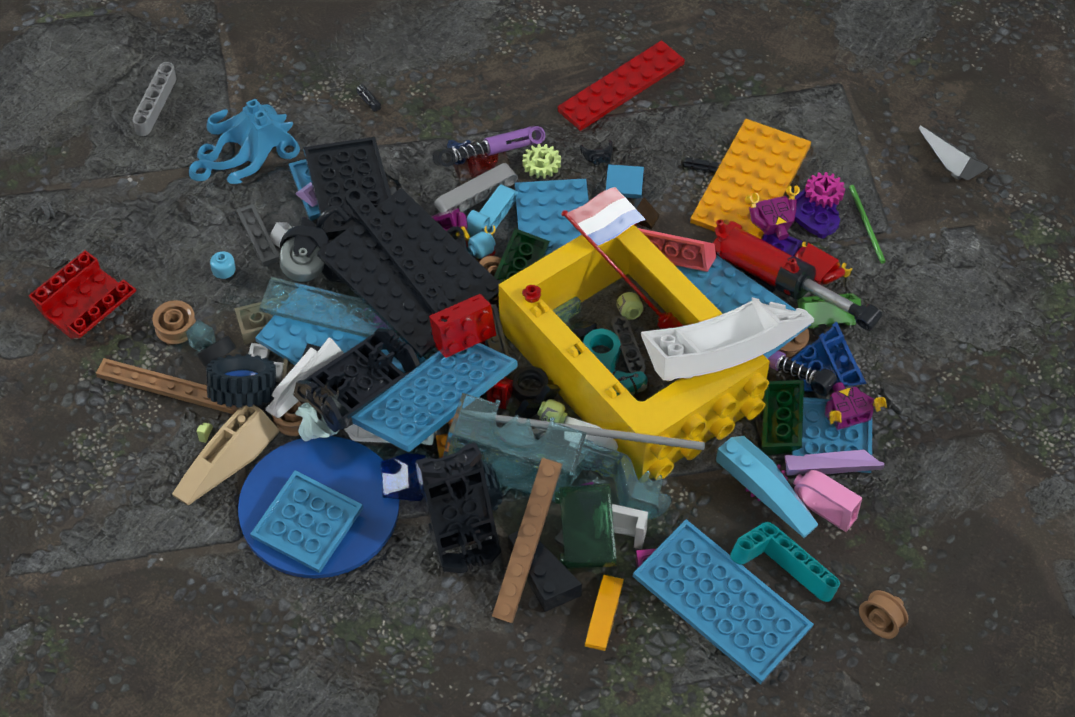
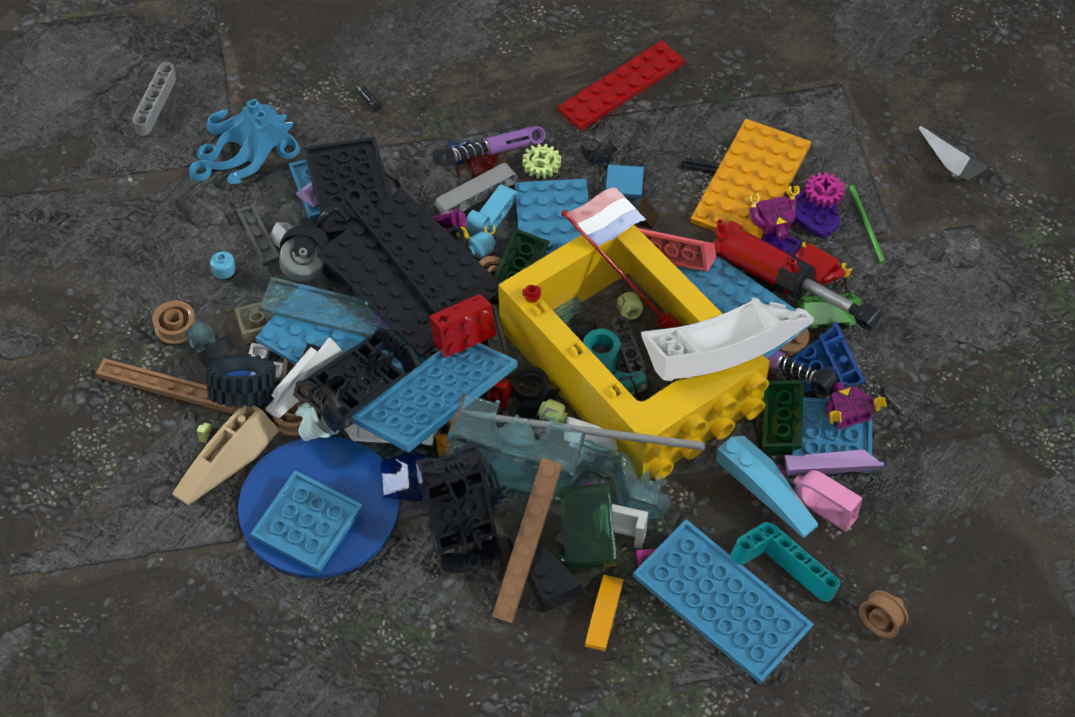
(80, 296): red slope -> none

